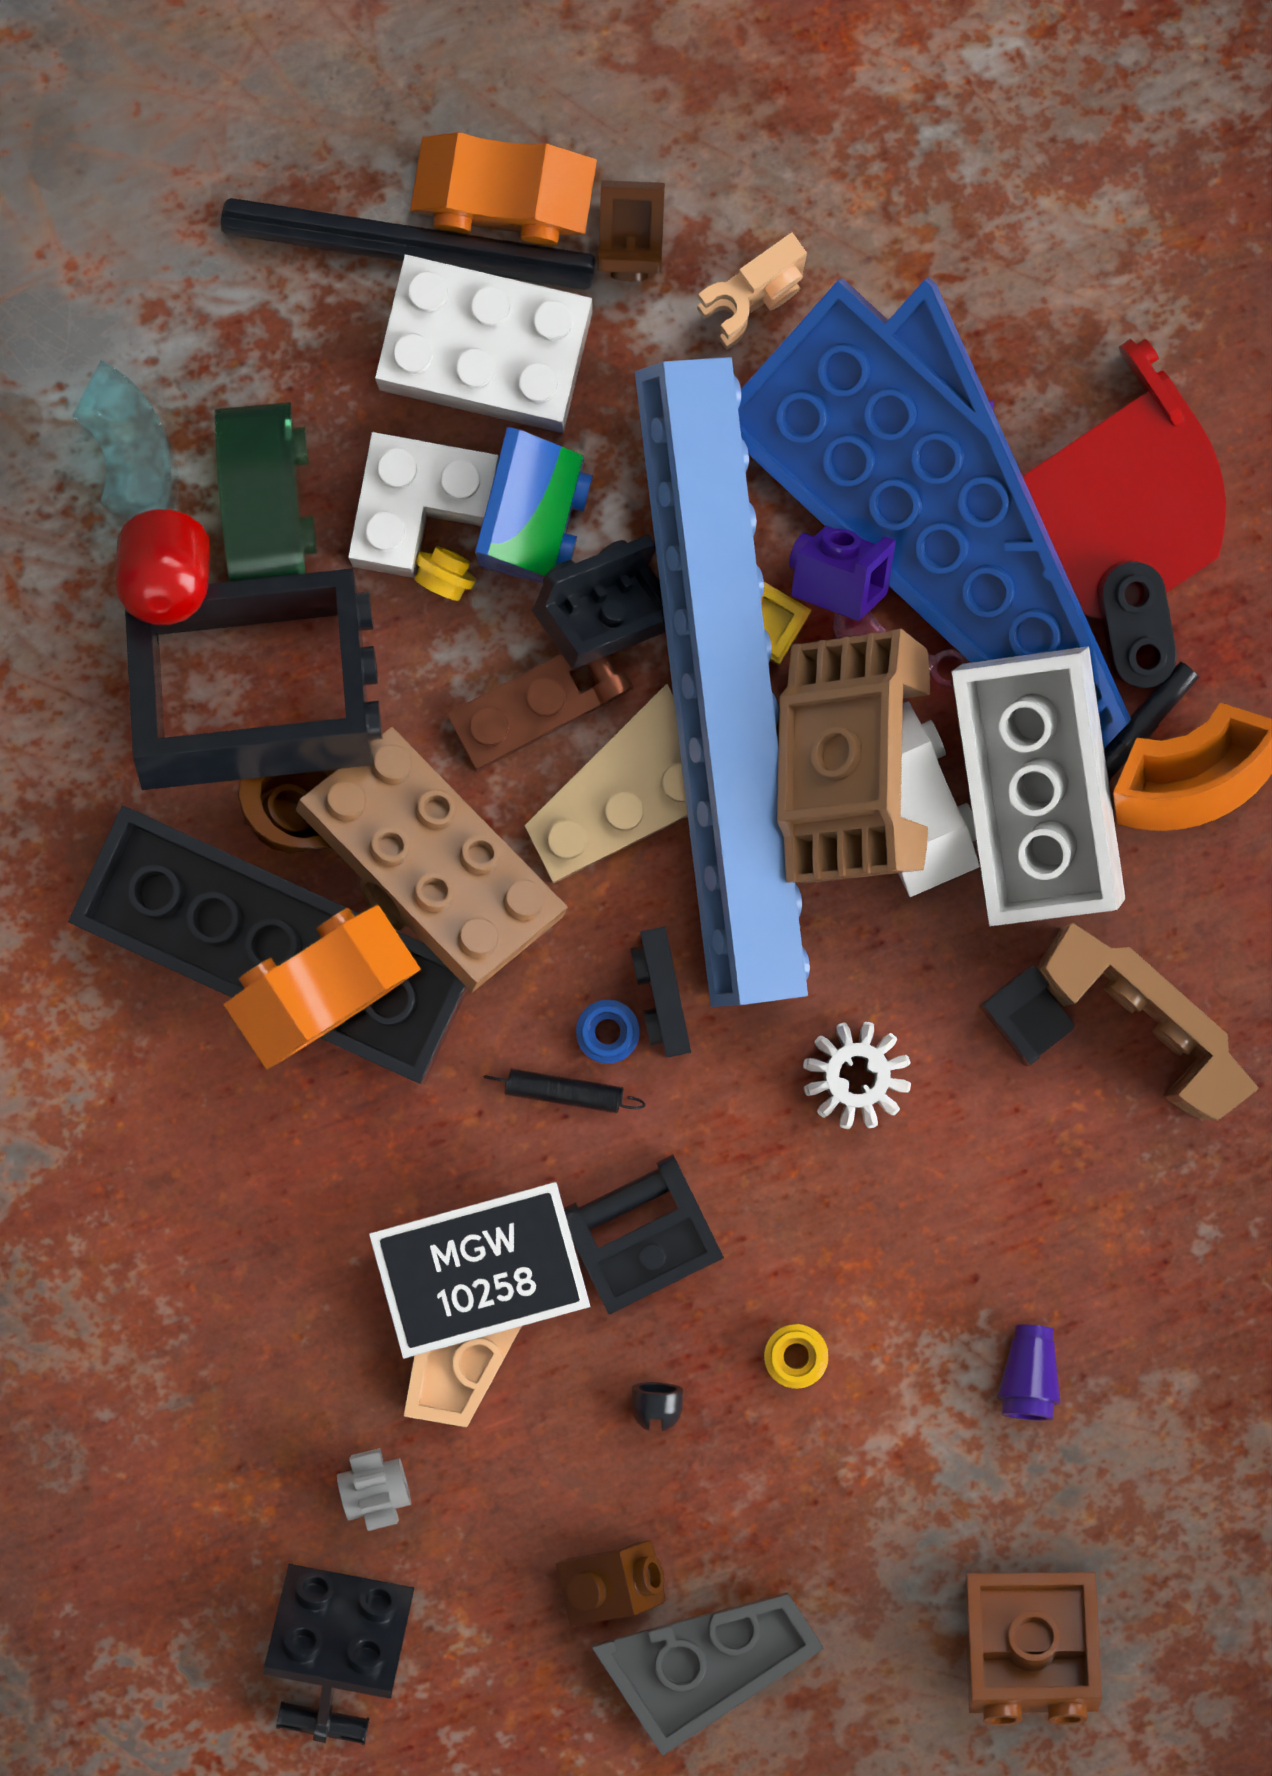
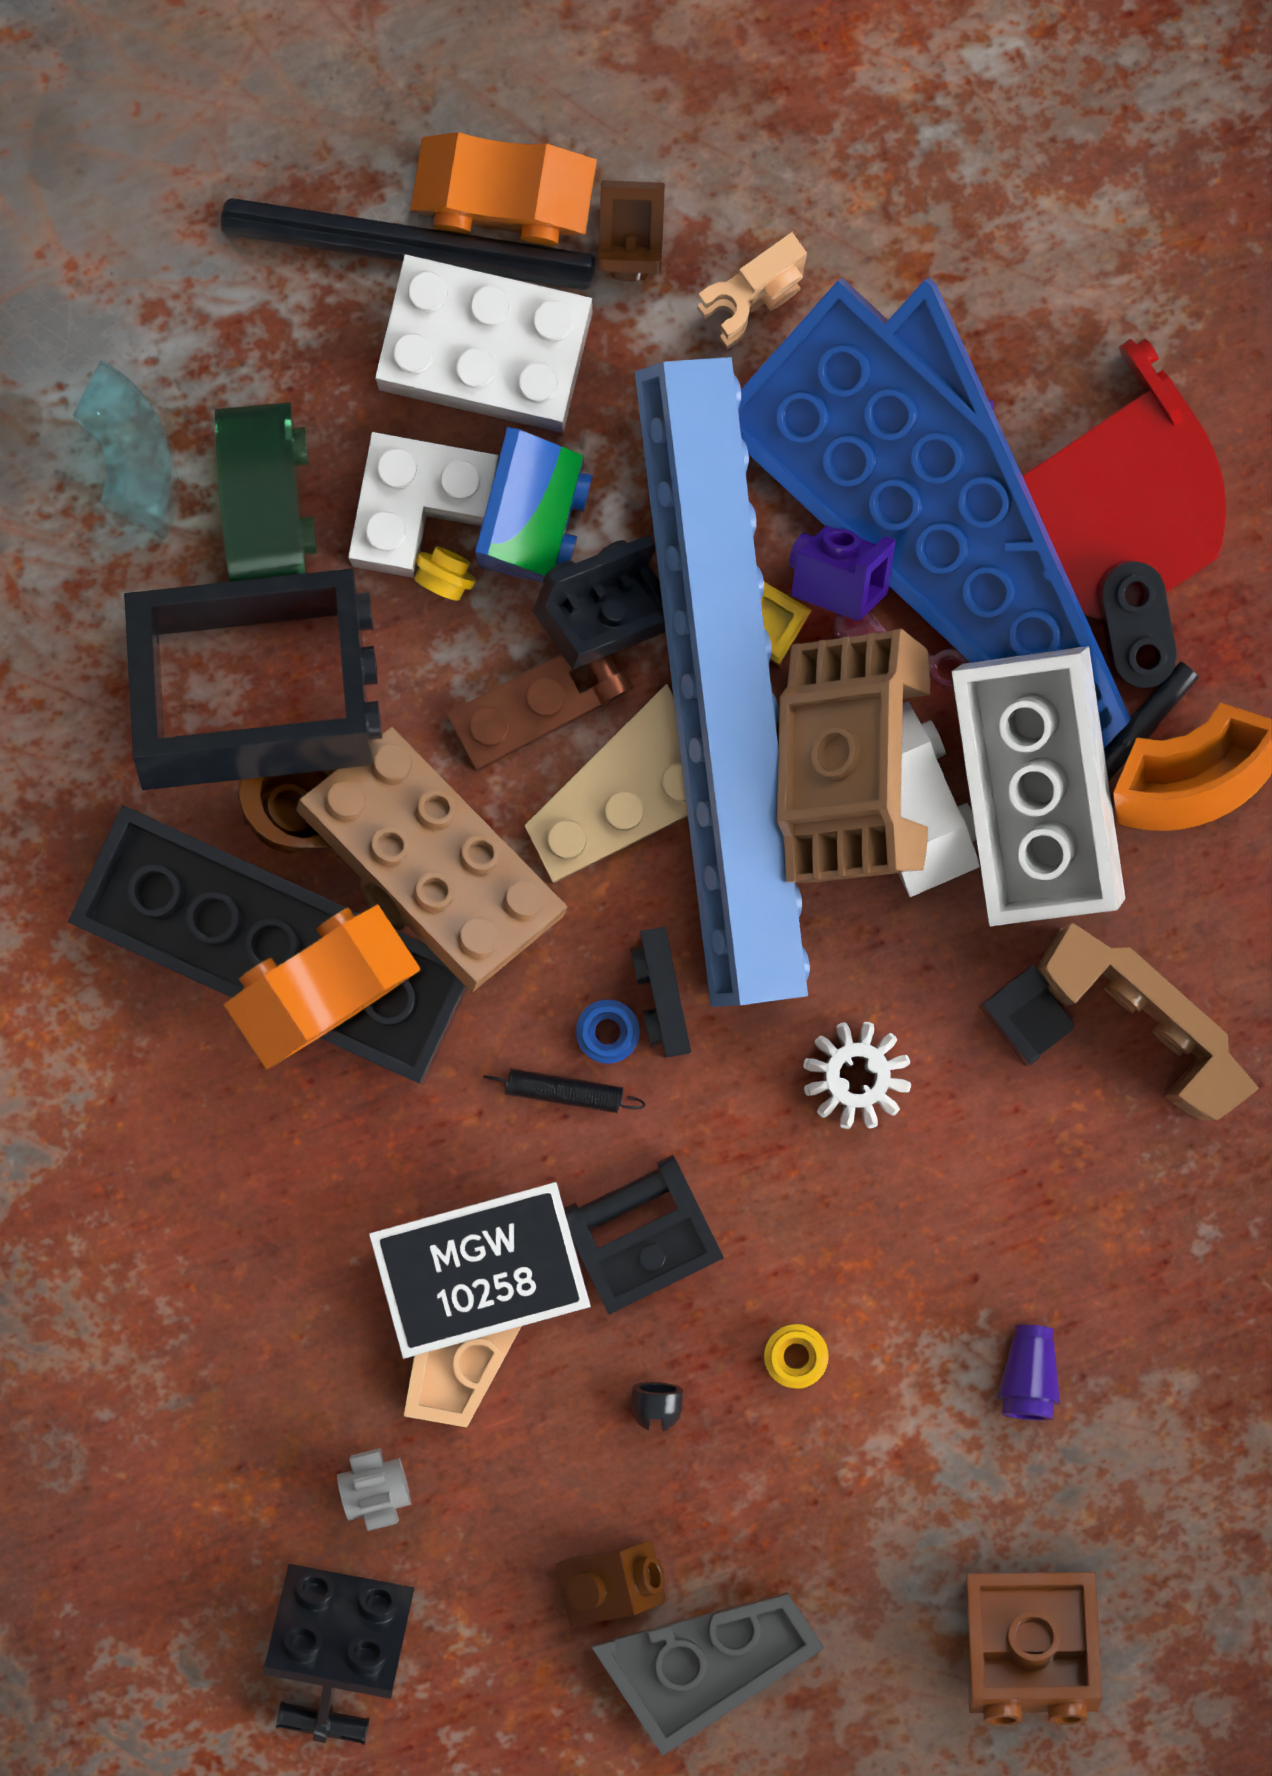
(162, 566): red helmet -> none

